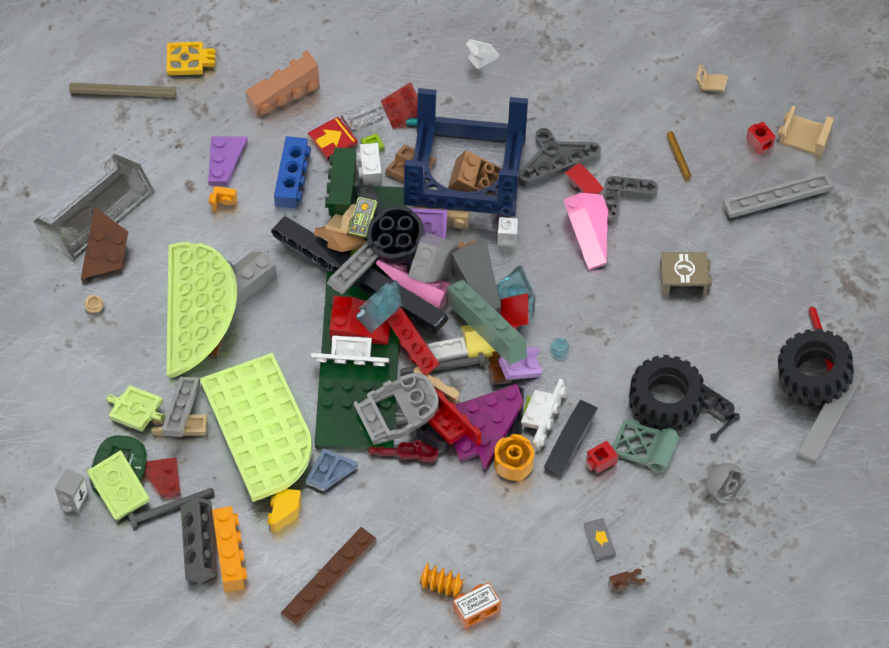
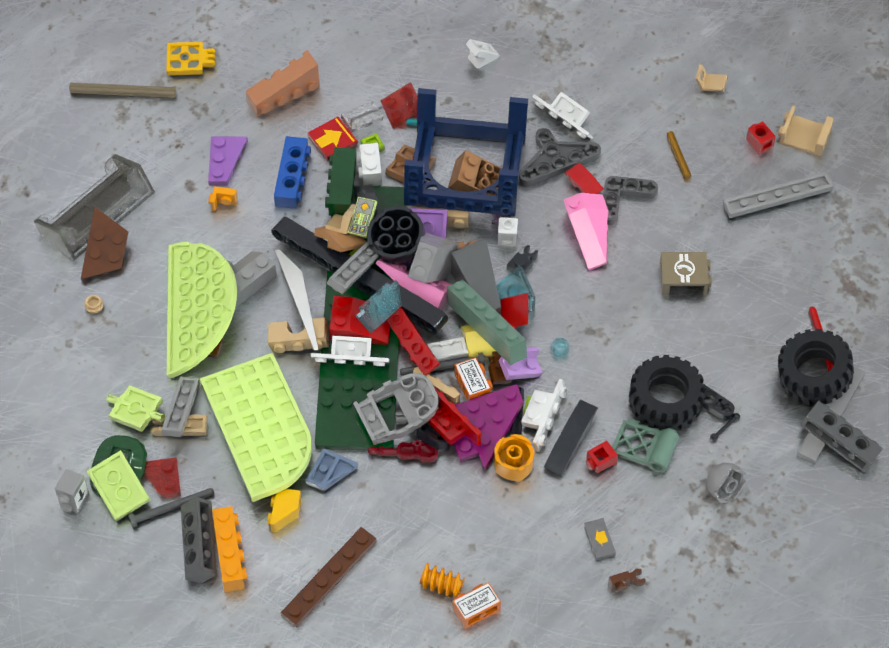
(282, 339): none -> tan arch
(297, 286): none -> white sticker
(472, 379): none -> brick
(523, 260): none -> black plate
(568, 110): none -> white bracket
(846, 445): none -> dark grey brick

